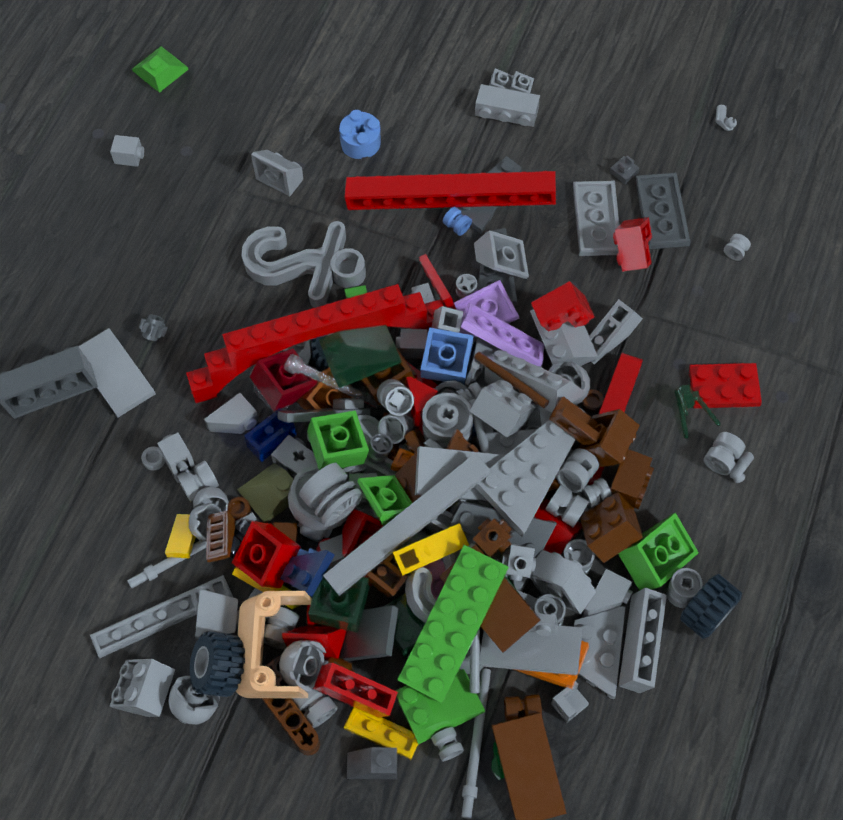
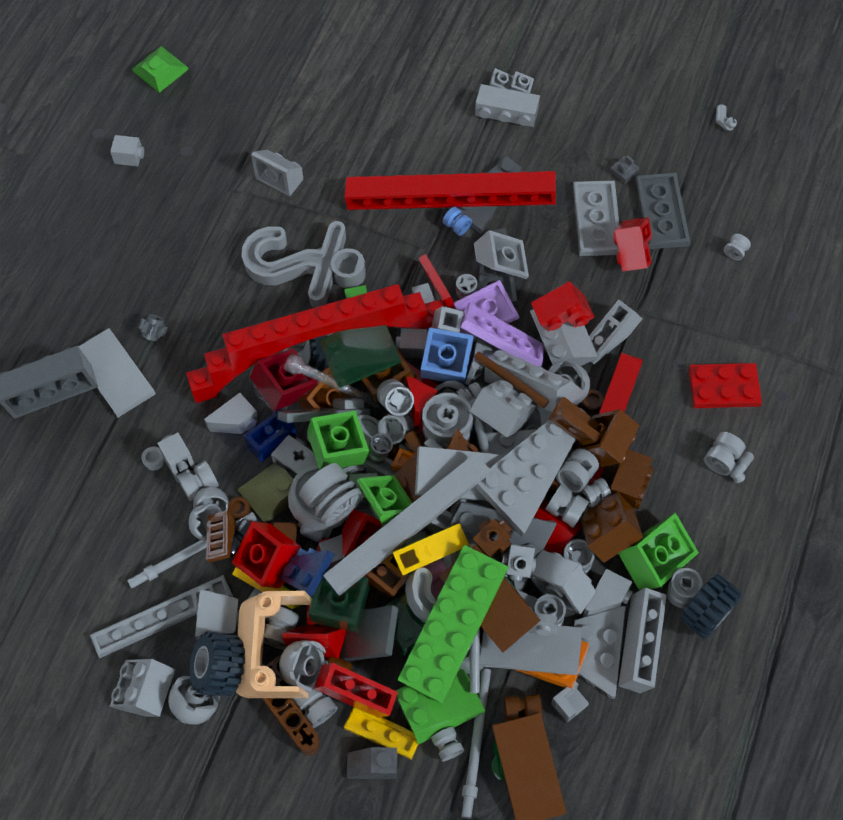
(181, 538): yellow tile -> none
(360, 134): medium blue brick -> none
(685, 400): clear green plant -> none

